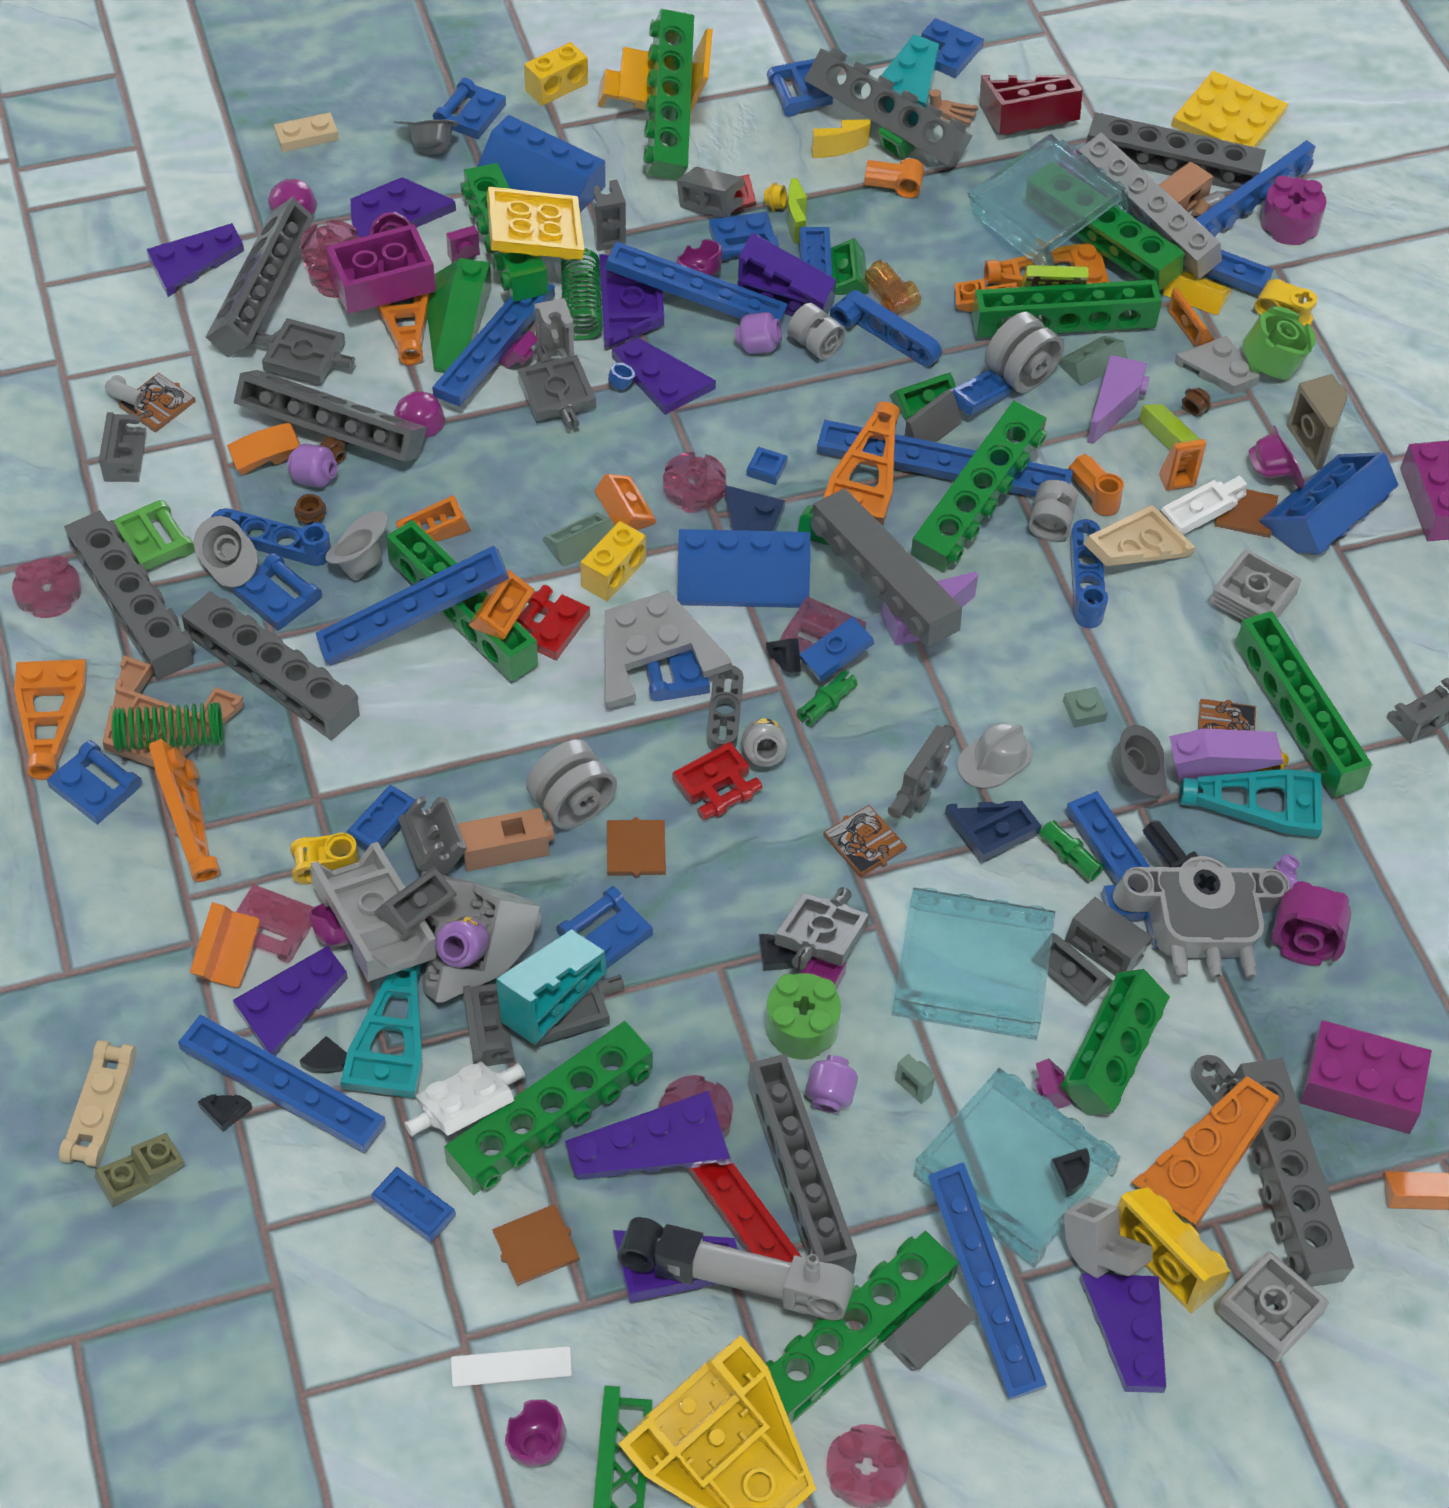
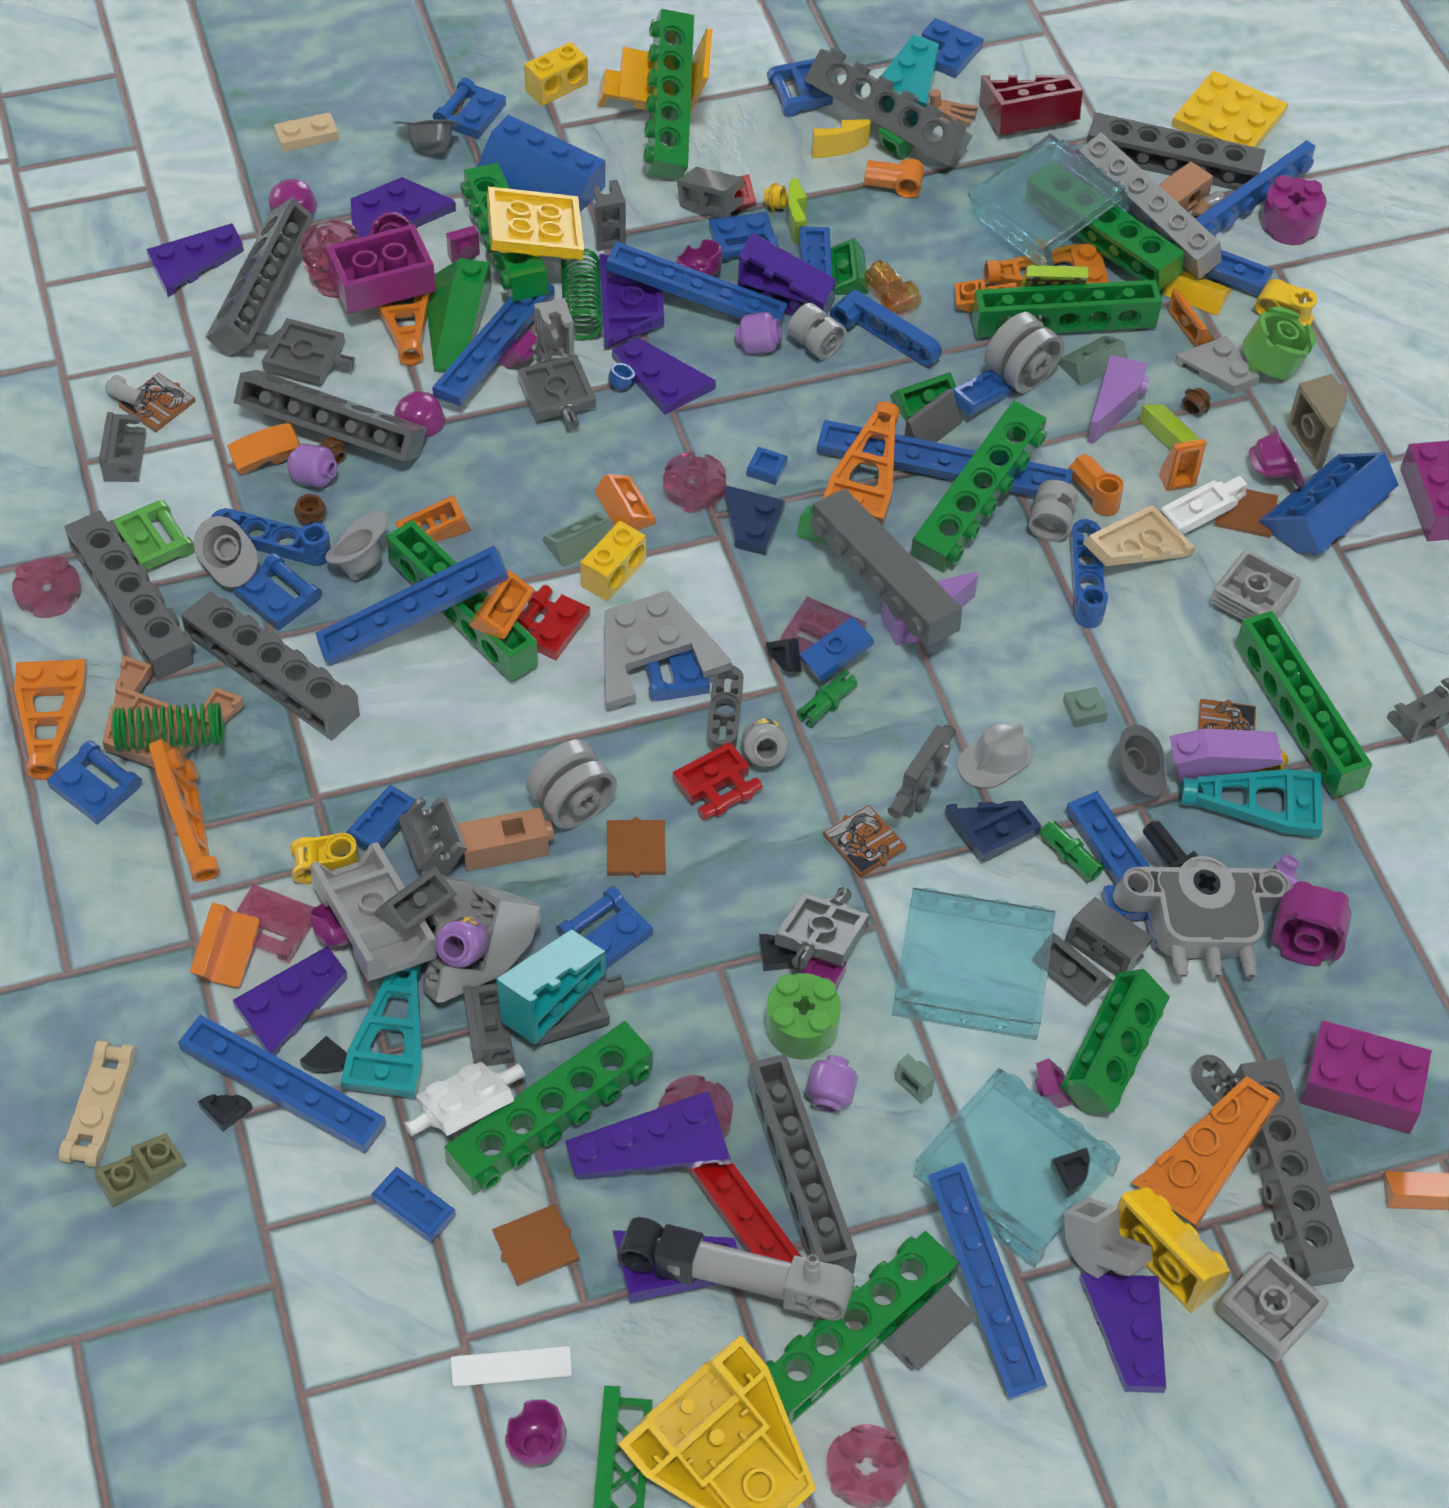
(743, 568): blue slope -> none

